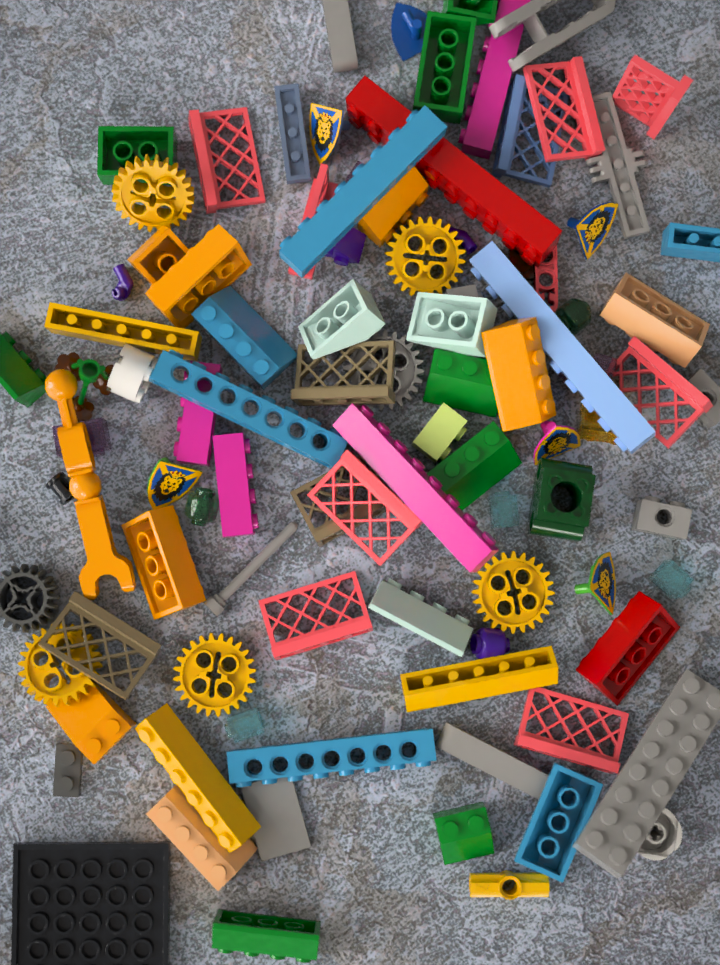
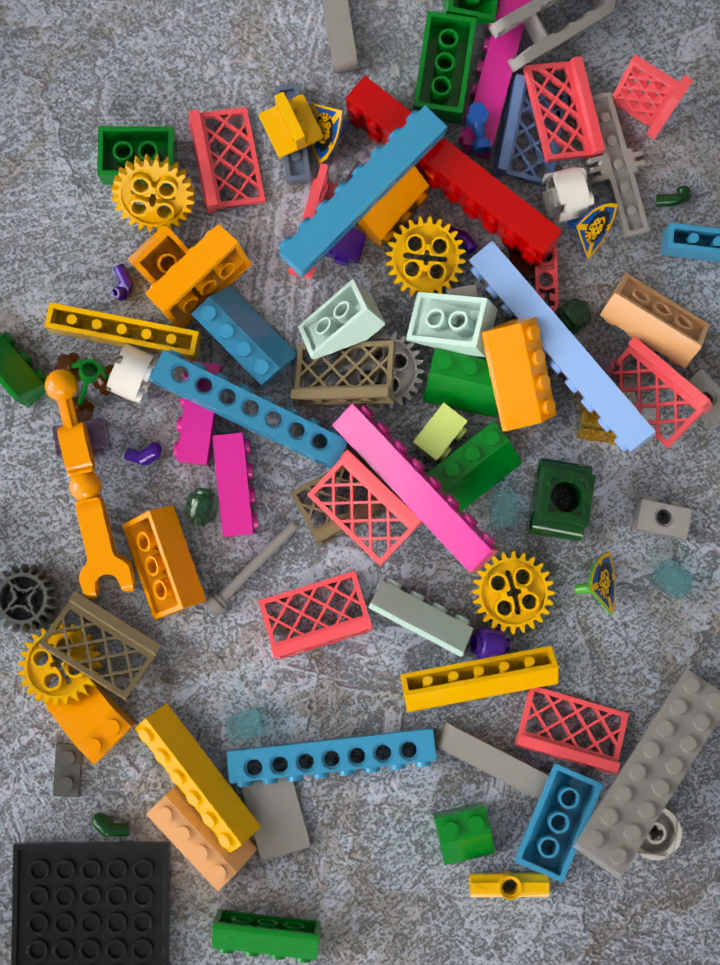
(60, 487): black bush -> none
(107, 827): none -> dark green arm
(145, 456): none -> dark purple arm
(170, 482): shield -> none
(192, 669): yellow gear -> none
(290, 125): none -> yellow bracket
(408, 30): blue shield -> none
(476, 120): none -> blue leg
(556, 441): shield -> none
(566, 194): none -> white brick
(628, 647): red slope -> none
(667, 200): none -> dark green arm

